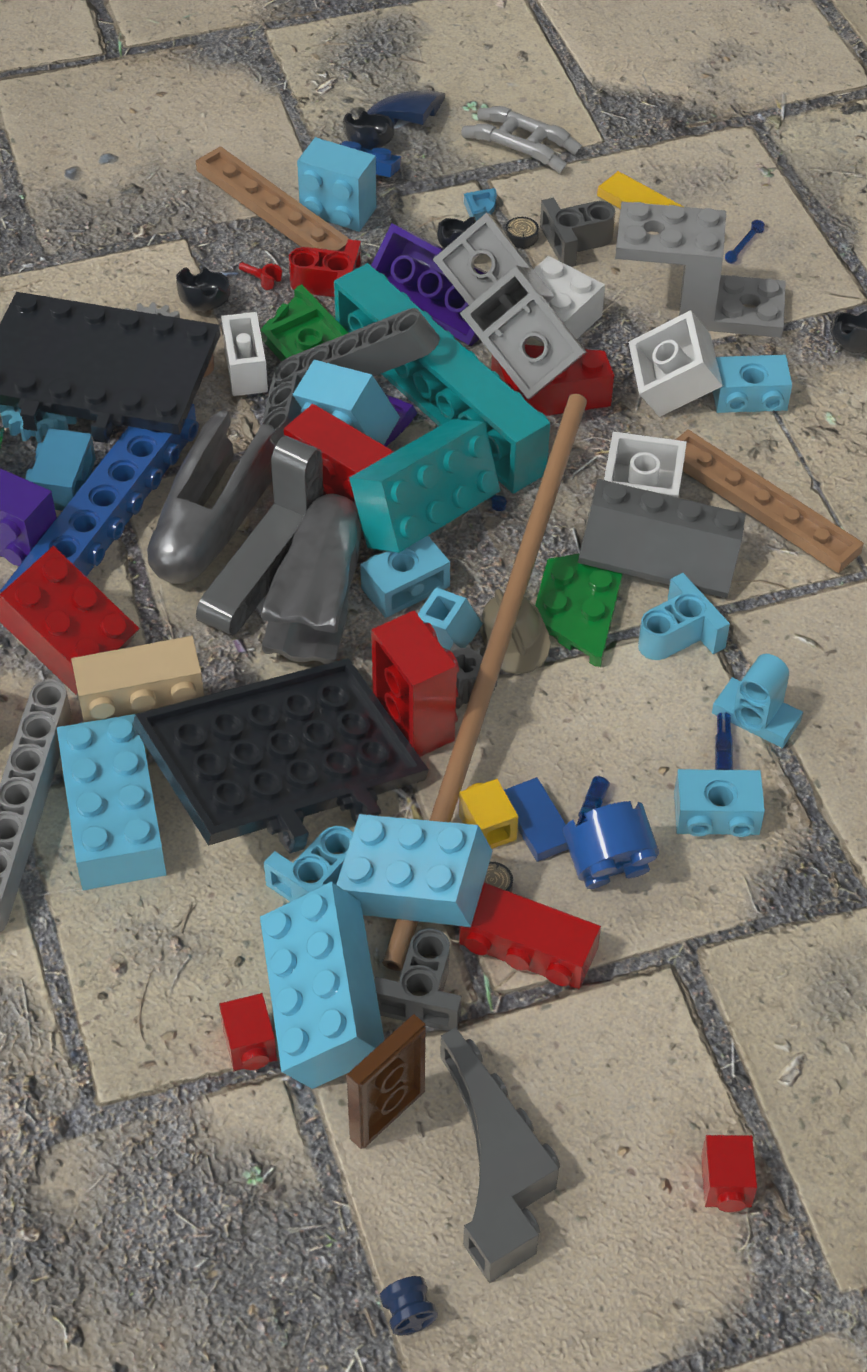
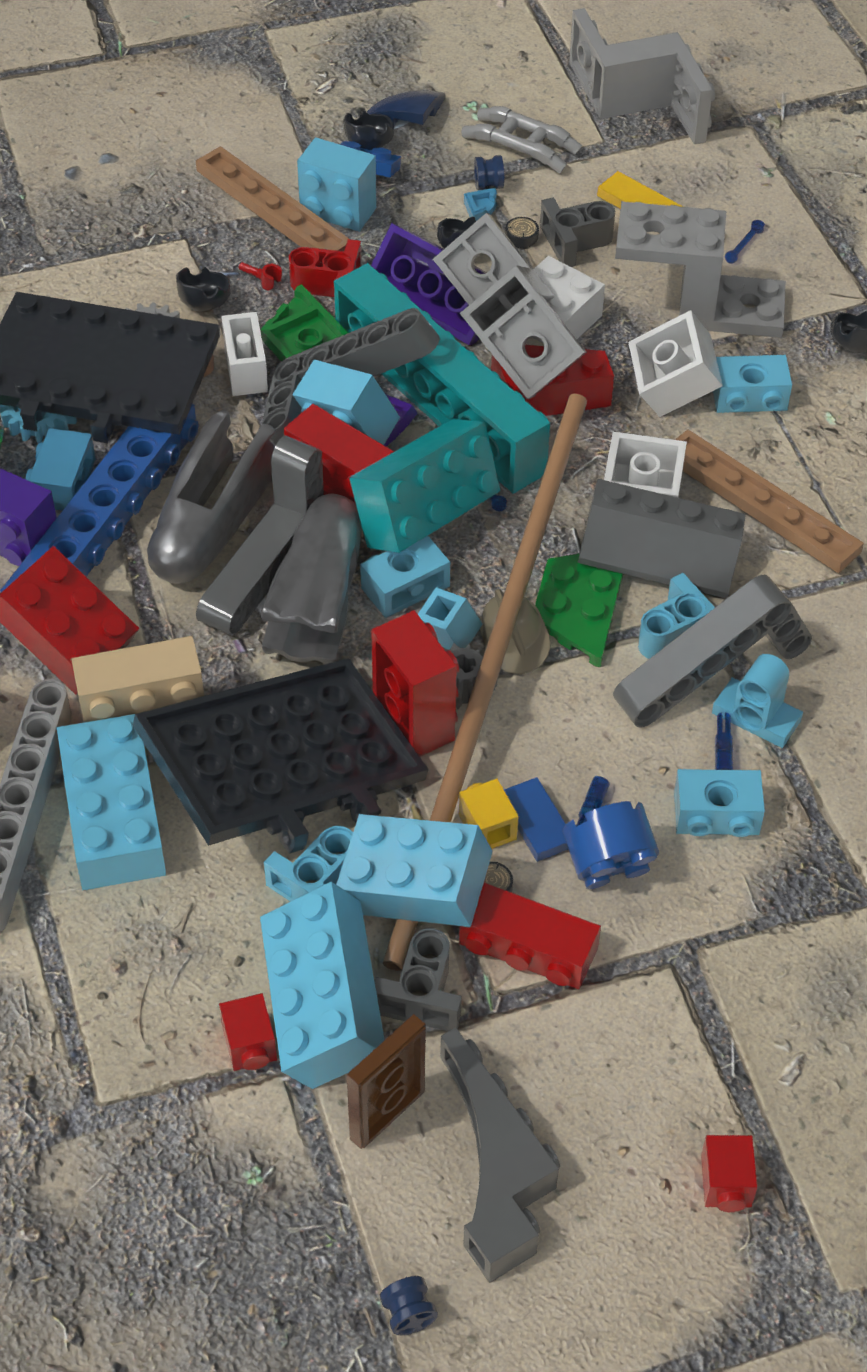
(489, 172): none -> dark blue wheel
(641, 76): none -> light grey bracket
(709, 646): none -> beam

